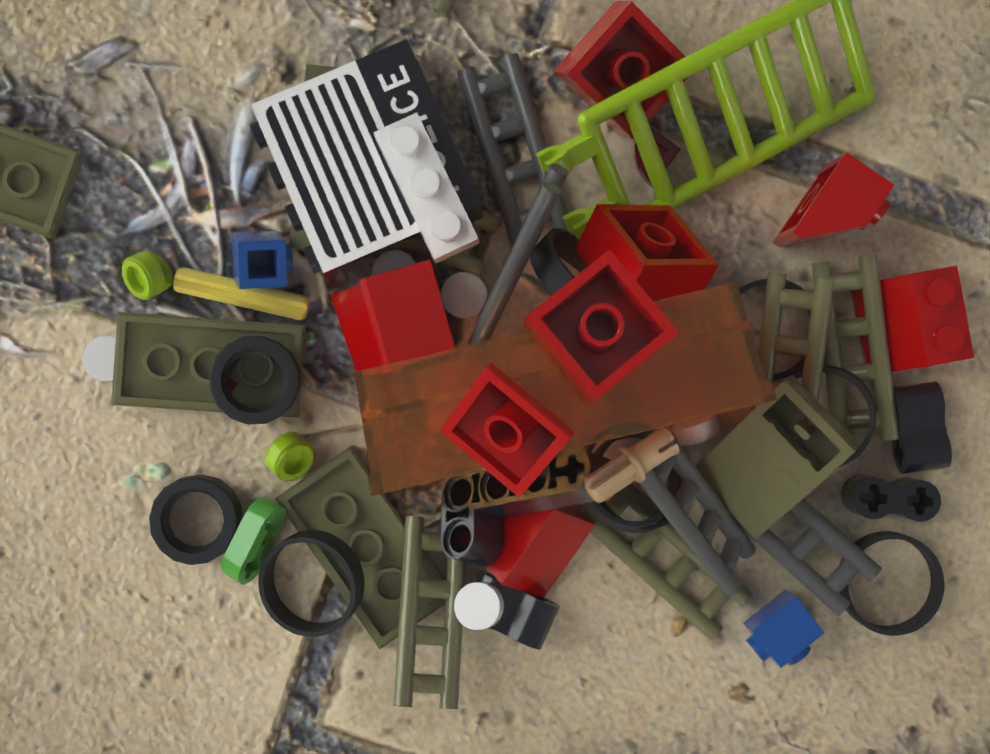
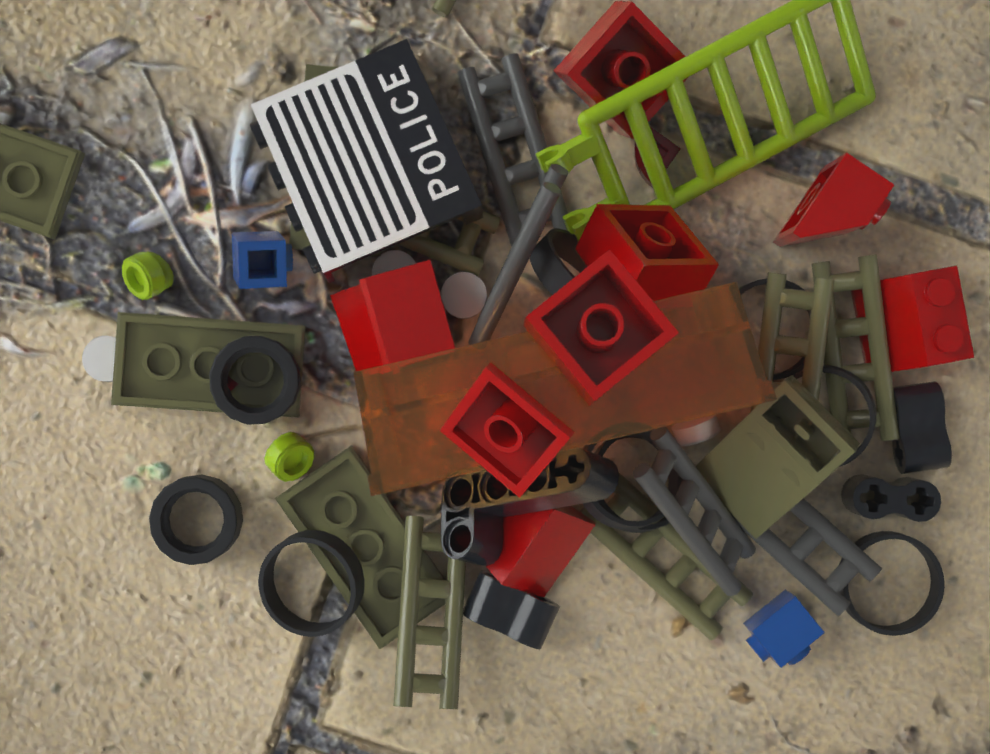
(226, 291): light yellow axle -> none
(253, 540): bright green beam -> none
(426, 188): white plate -> none
(478, 606): white tile -> none
(631, 465): tan axle -> none

